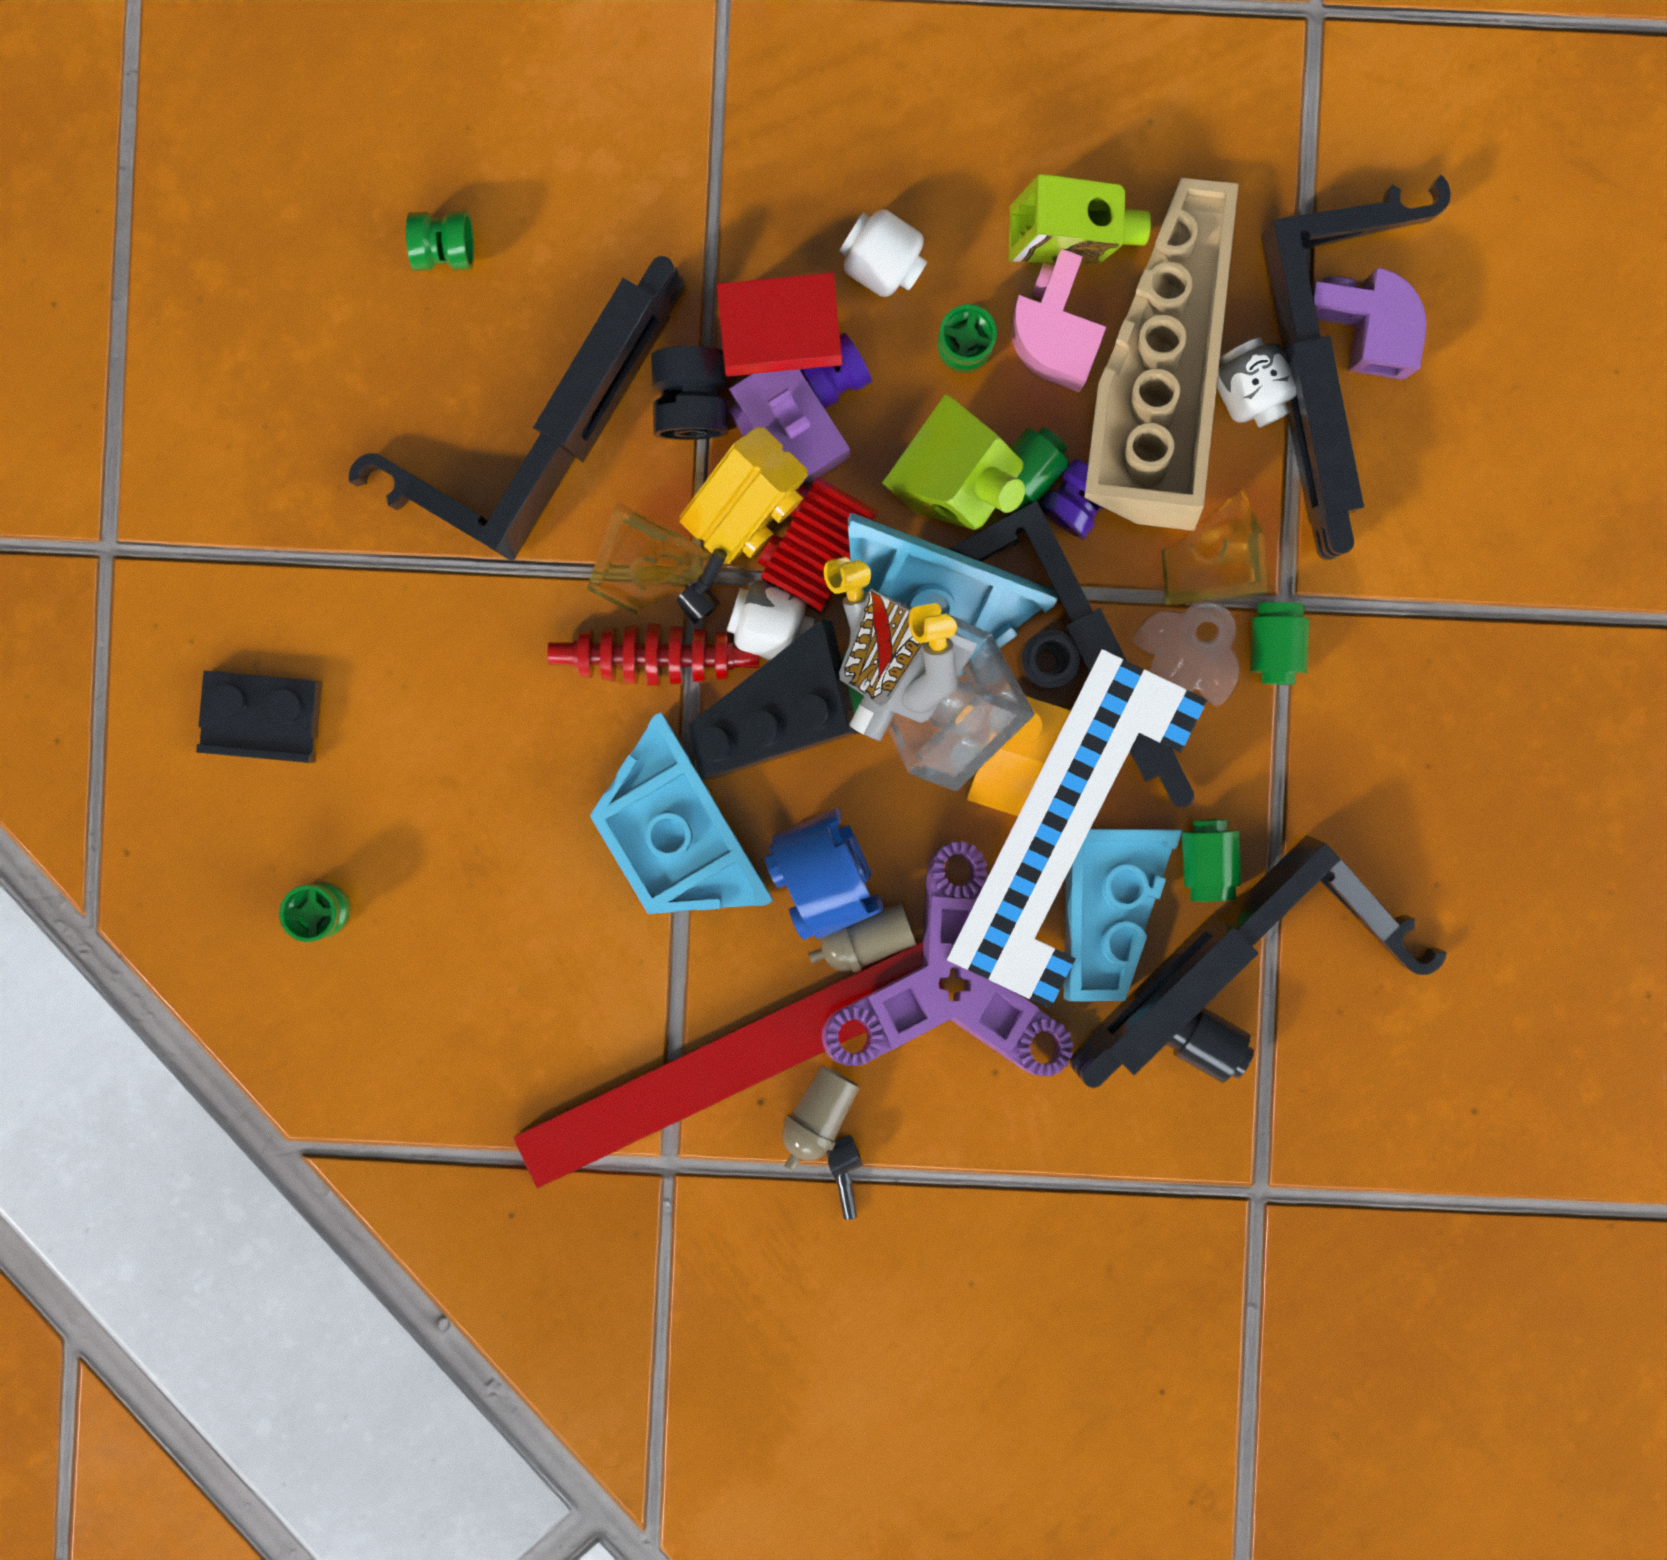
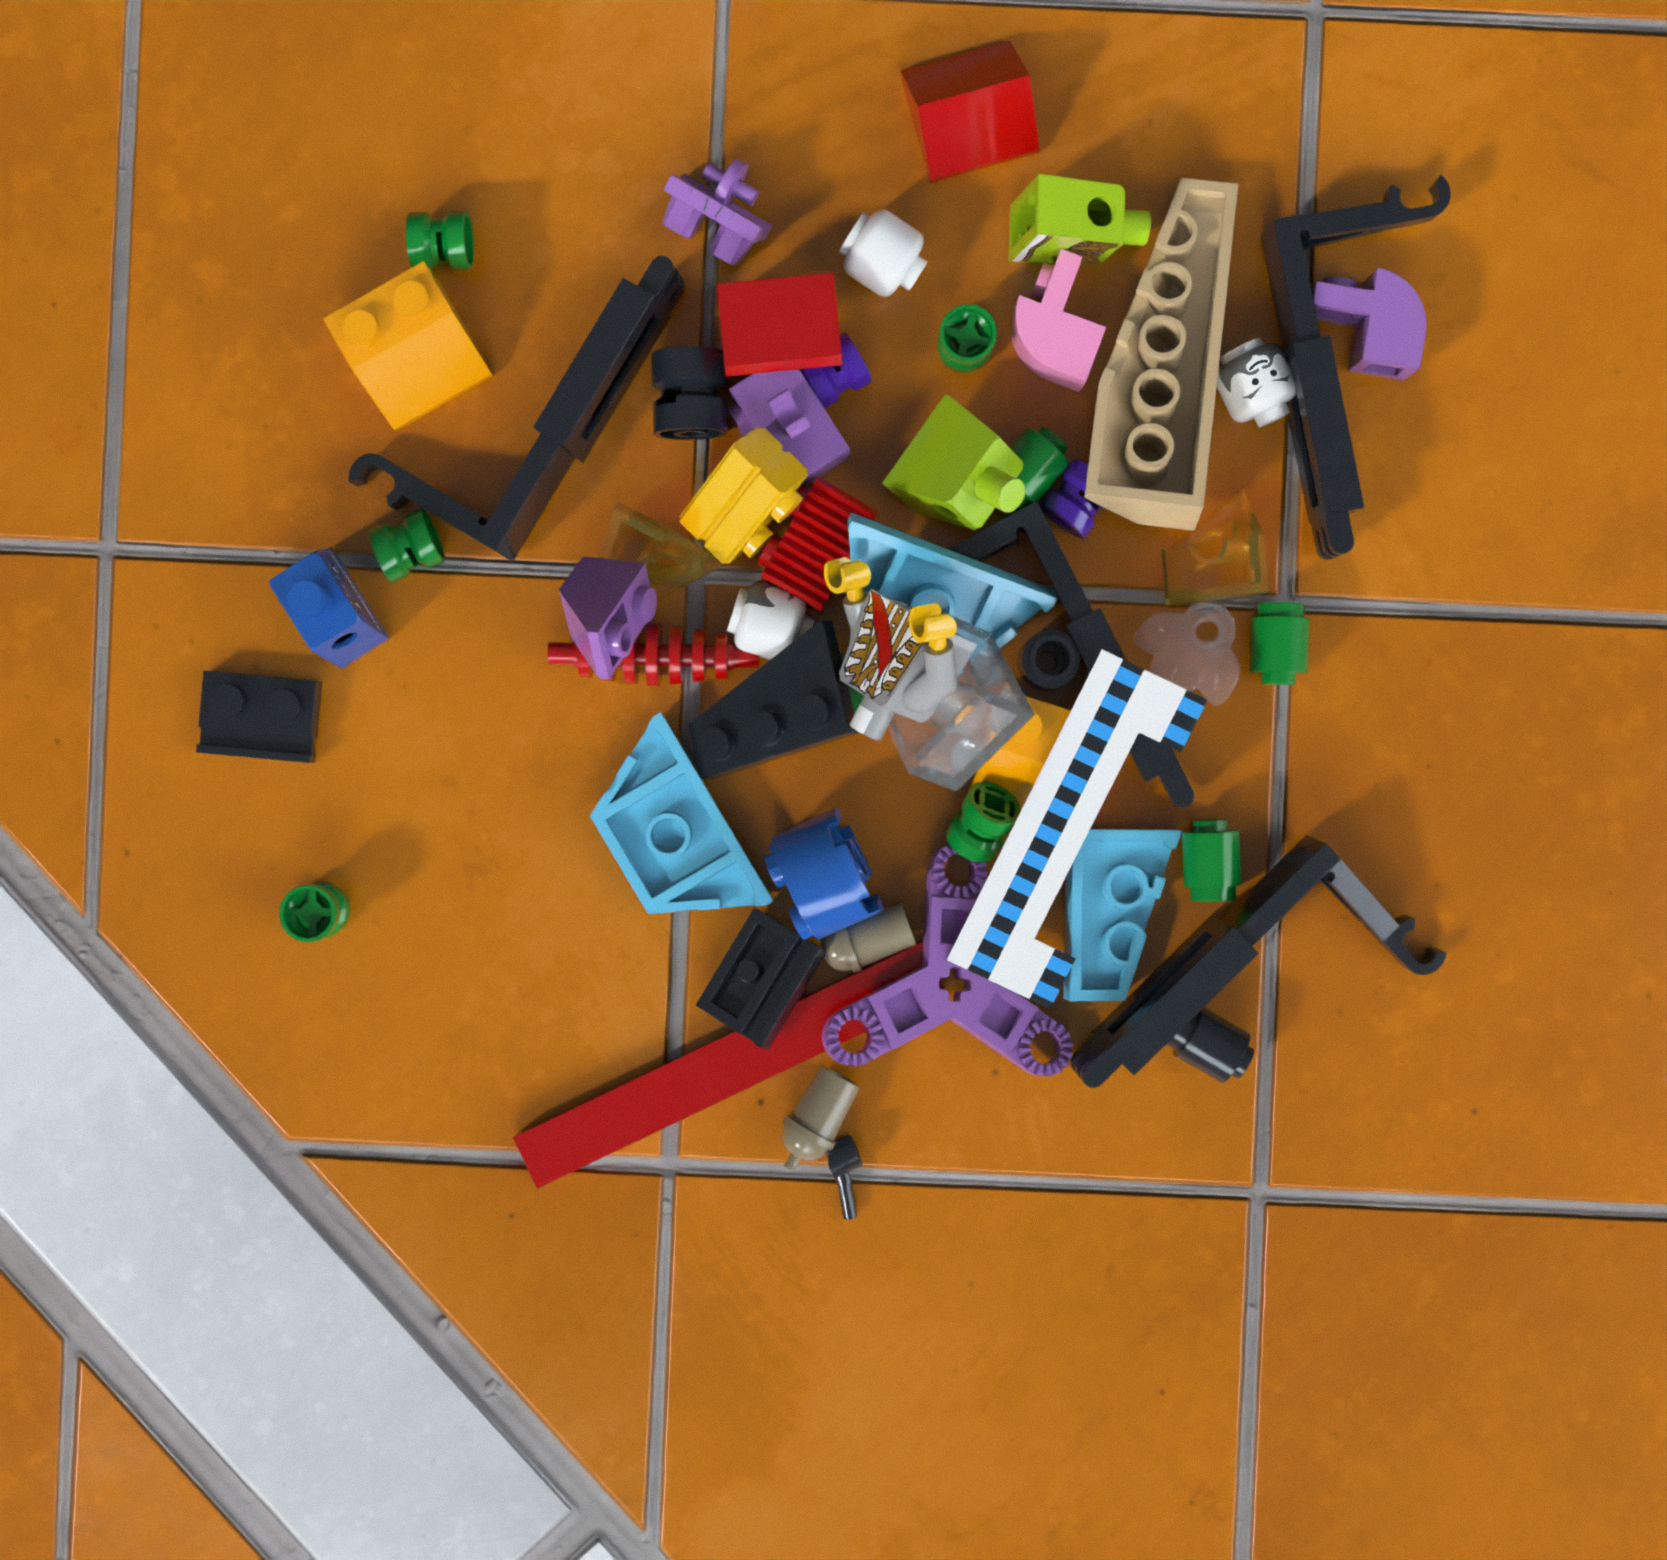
(327, 606): none -> blue torso
(406, 545): none -> green wheel
(408, 346): none -> light orange slope
(607, 609): none -> medium lavender slope
(694, 200): none -> medium lavender hips
(697, 598): black hand -> none
(761, 978): none -> black plate
(972, 110): none -> red slope
(984, 820): none -> green wheel

